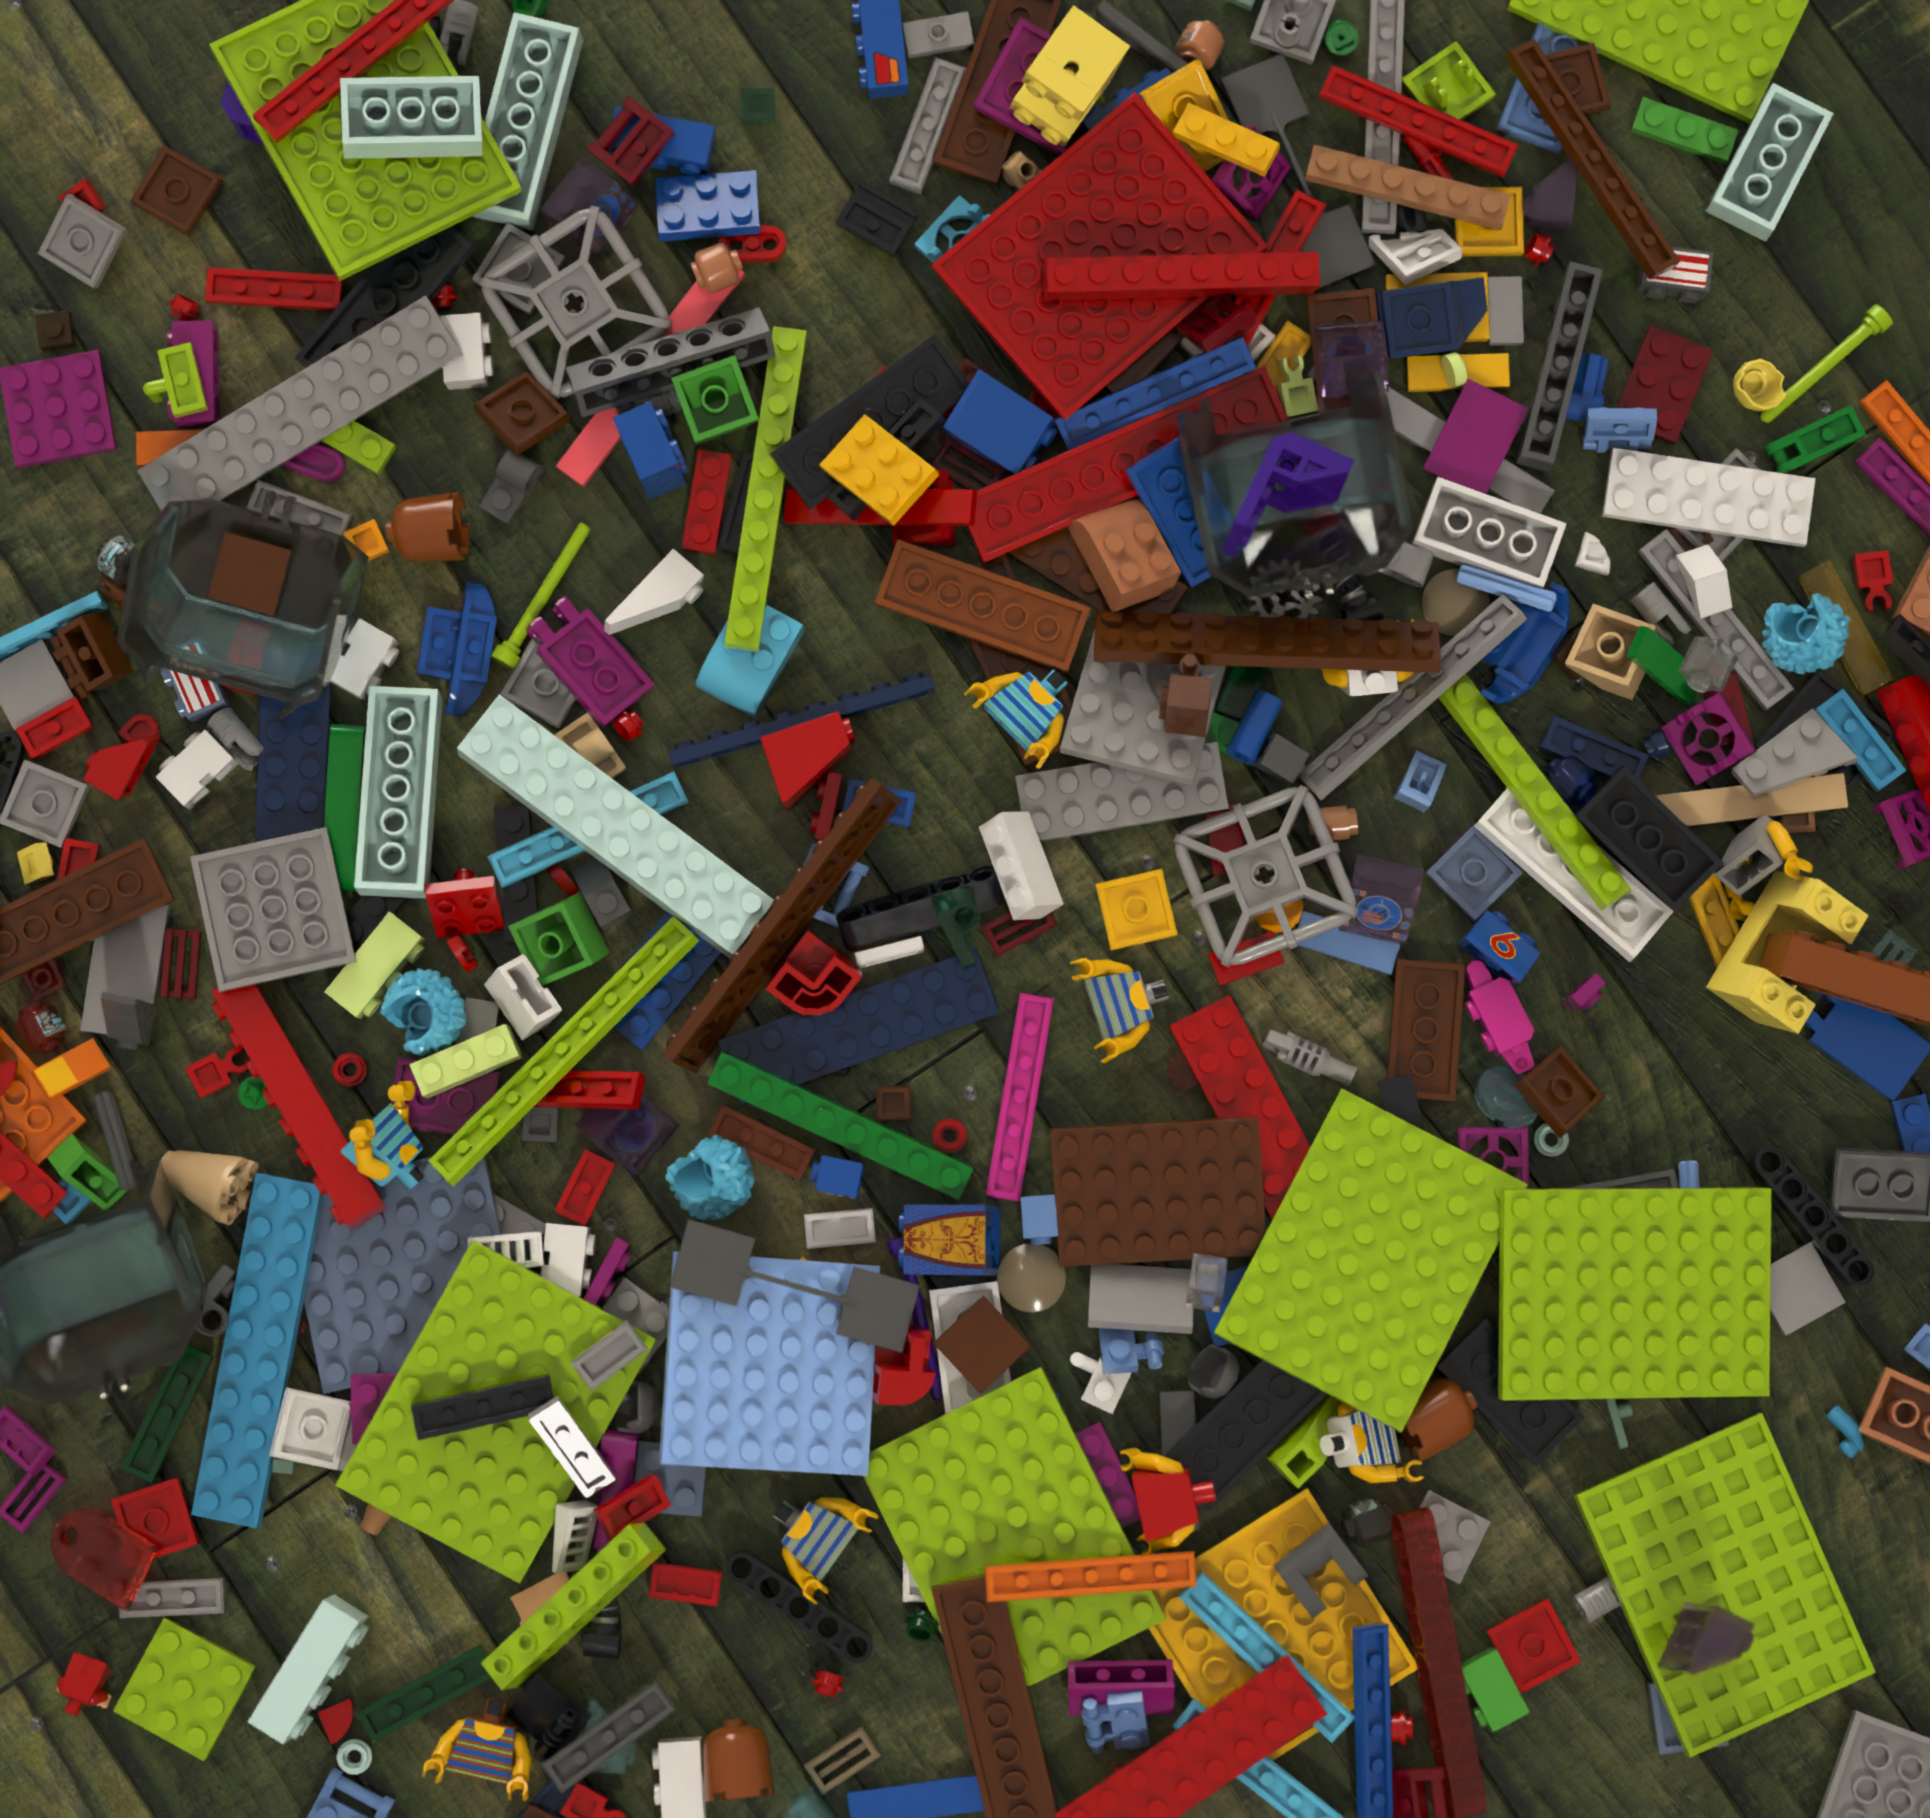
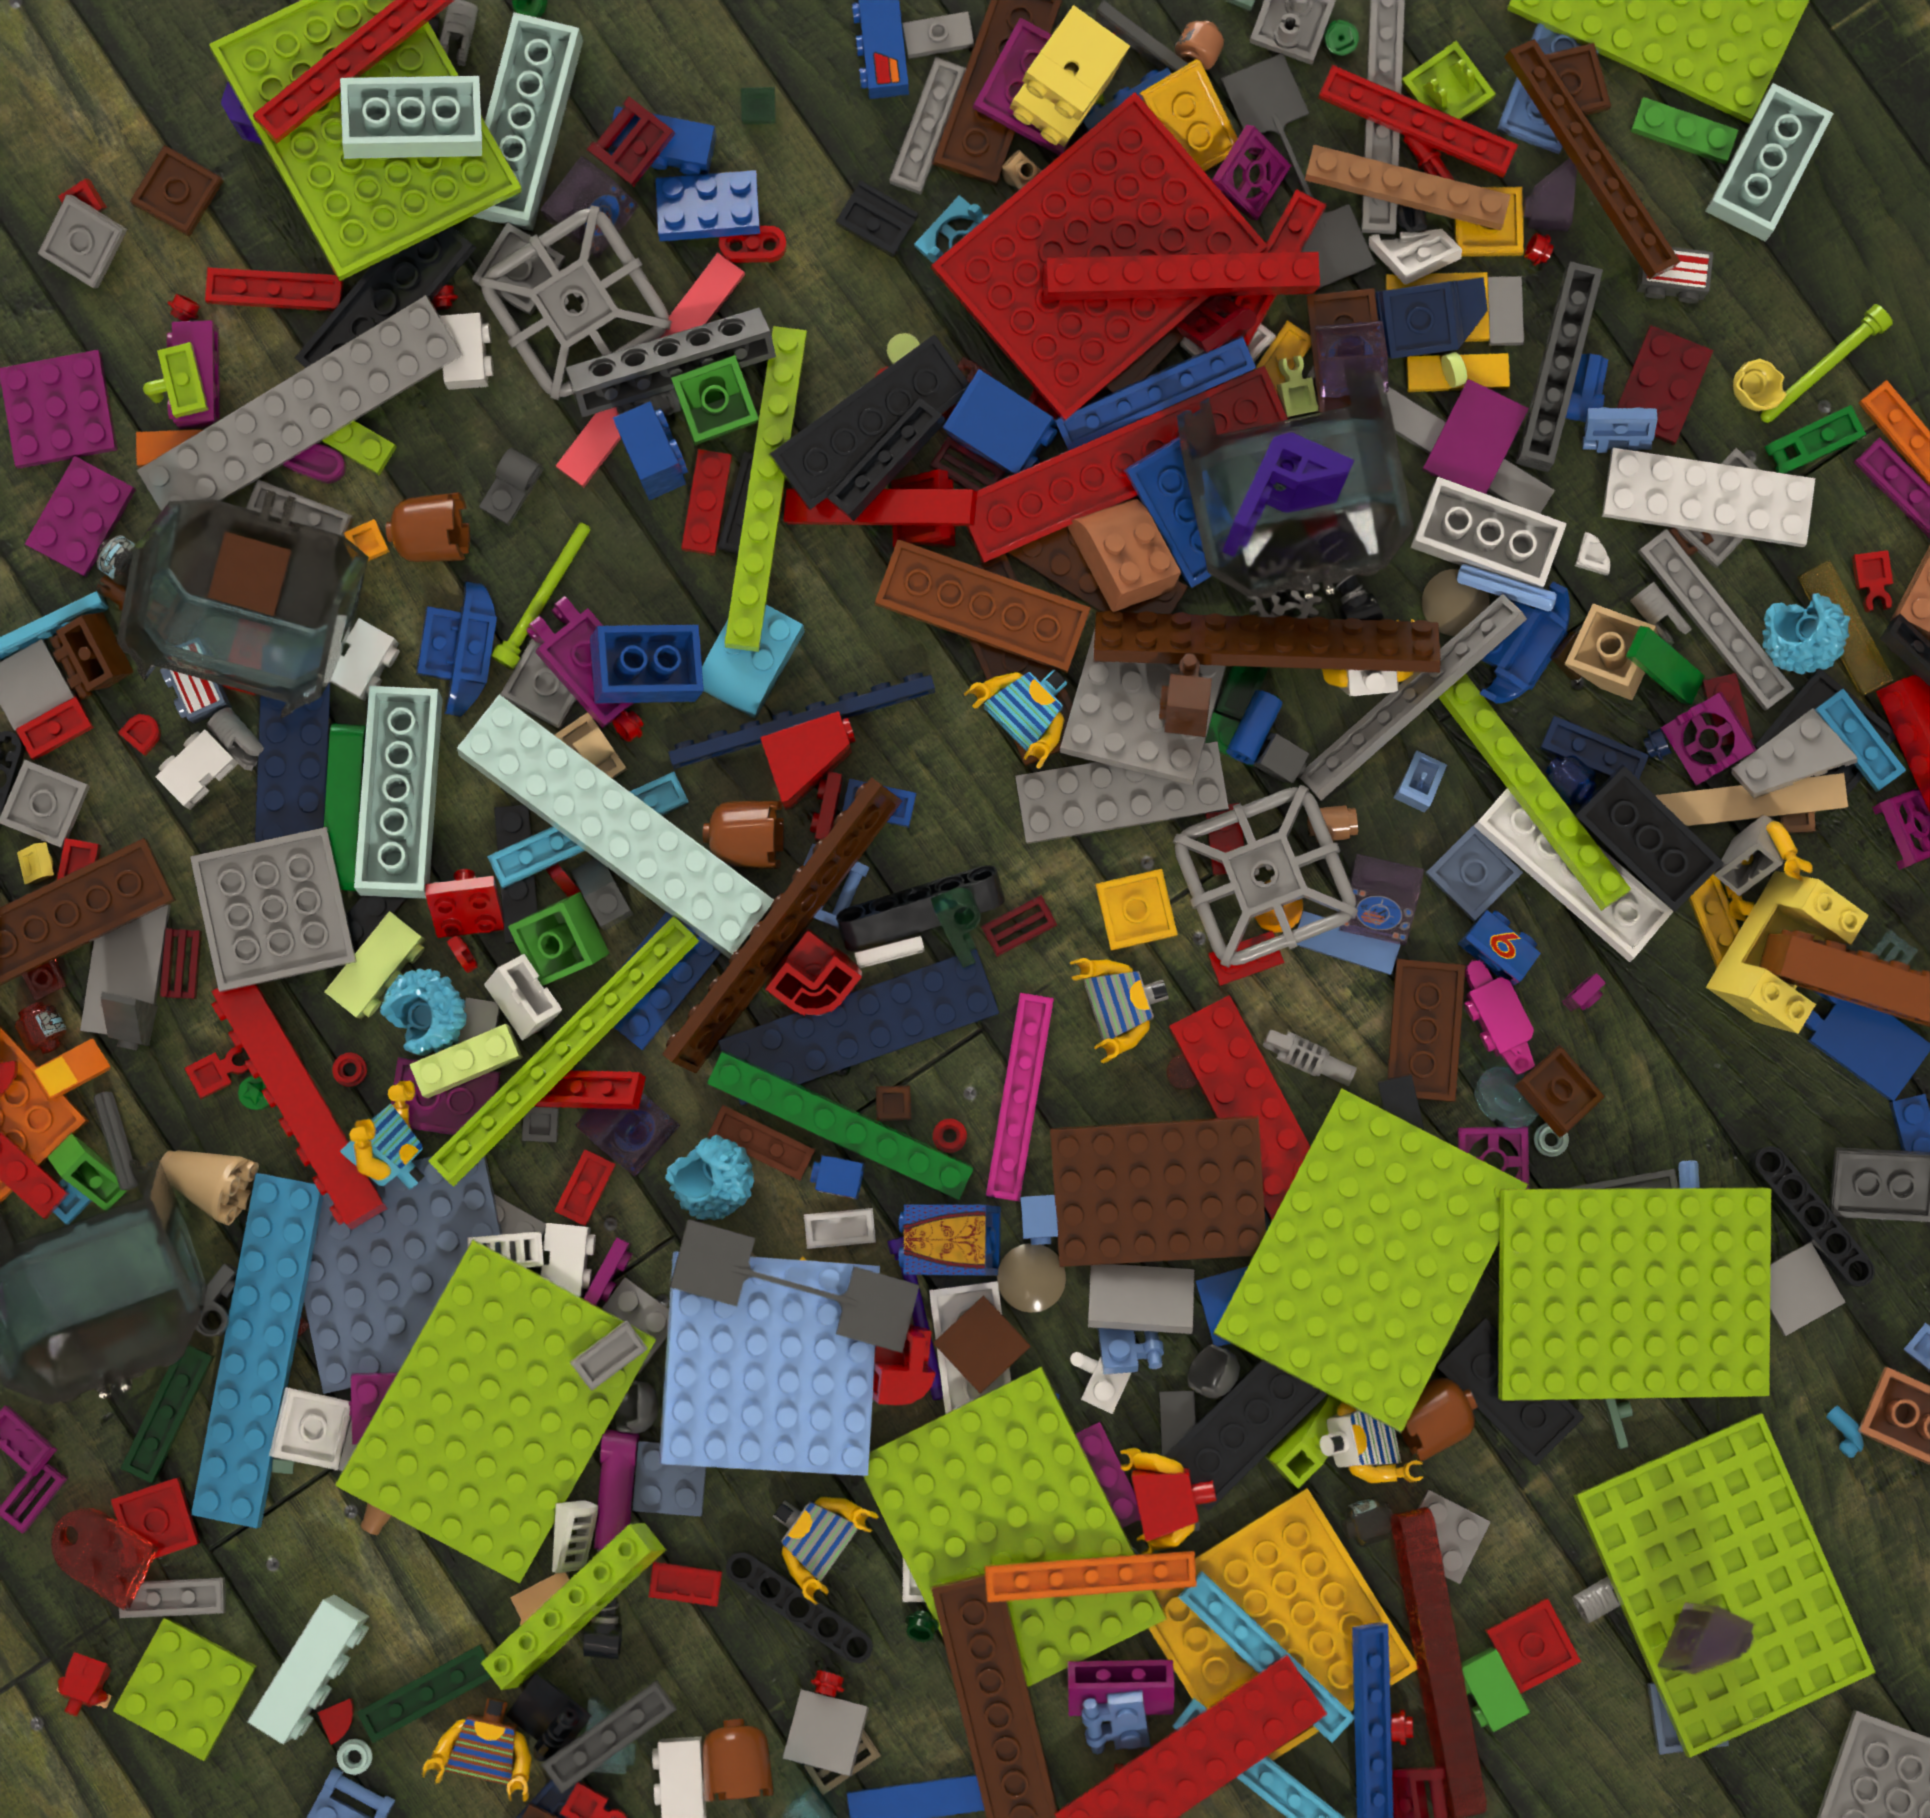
(55, 330): dark brown plate -> none
(80, 516): none -> magenta plate
(120, 766): red slope -> none
(480, 1406): black plate -> none
(521, 412): reddish brown tile -> none
(571, 1446): plate -> none
(632, 1506): red plate -> none
(646, 663): none -> blue brick
(660, 593): white slope -> none
(716, 267): nougat head -> none
(746, 833): none -> dark orange cylinder
(826, 1732): none -> light grey tile
(879, 469): yellow plate -> none
(900, 346): none -> yellowish green tile
(1021, 865): white brick -> none
(1206, 1282): clear brick -> none
(1226, 139): yellow plate -> none
(1312, 1556): dark grey connector -> none
(1410, 565): light grey piece -> none
(1705, 581): white slope -> none
(1708, 664): clear brick -> none

